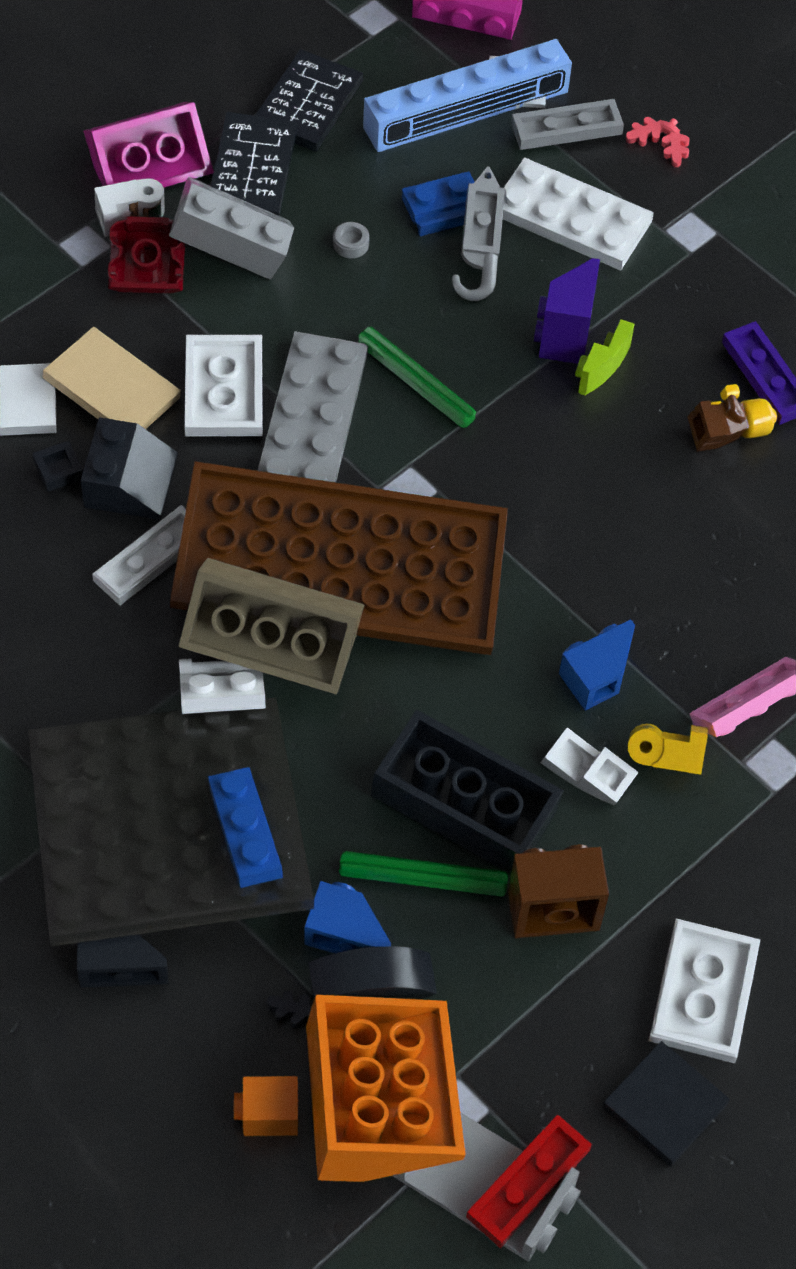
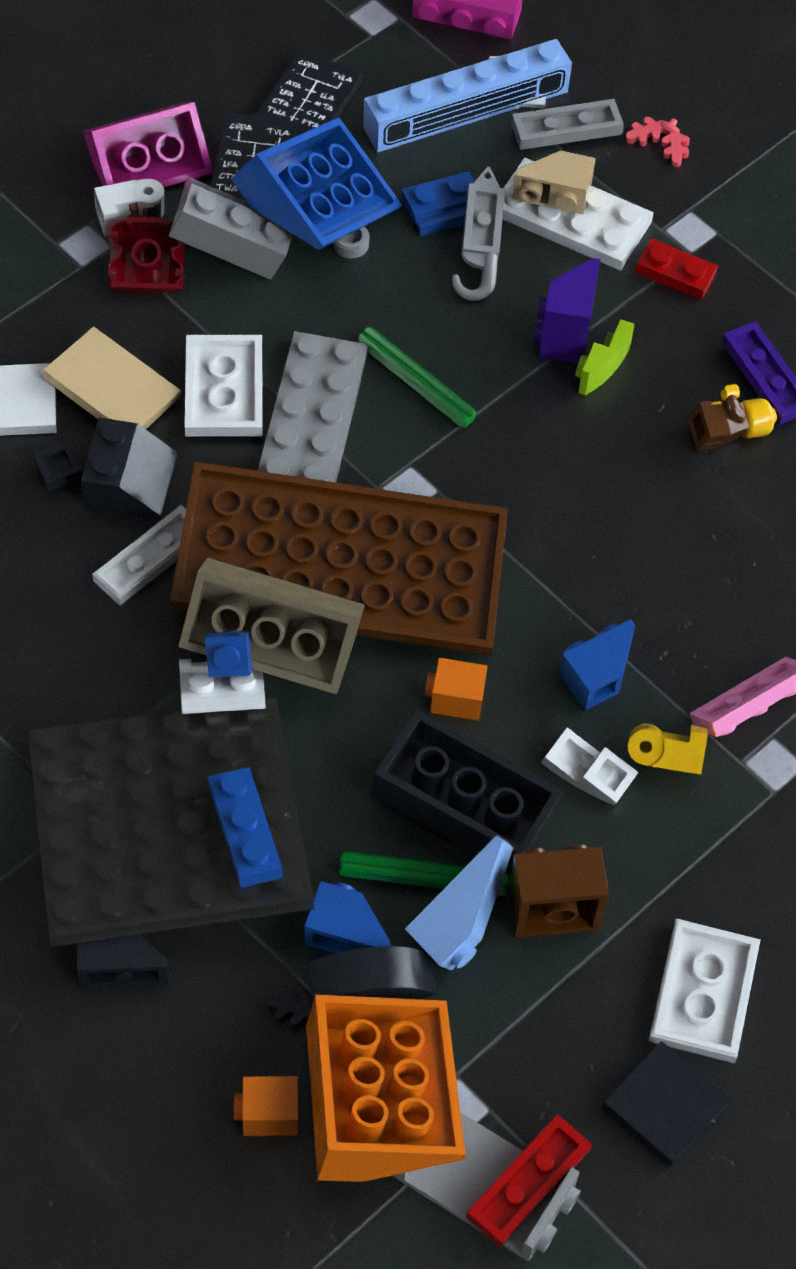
(228, 654): none -> blue plate
(317, 185): none -> blue slope
(457, 688): none -> orange brick
(460, 913): none -> light blue slope
(556, 181): none -> tan slope
(676, 269): none -> red plate

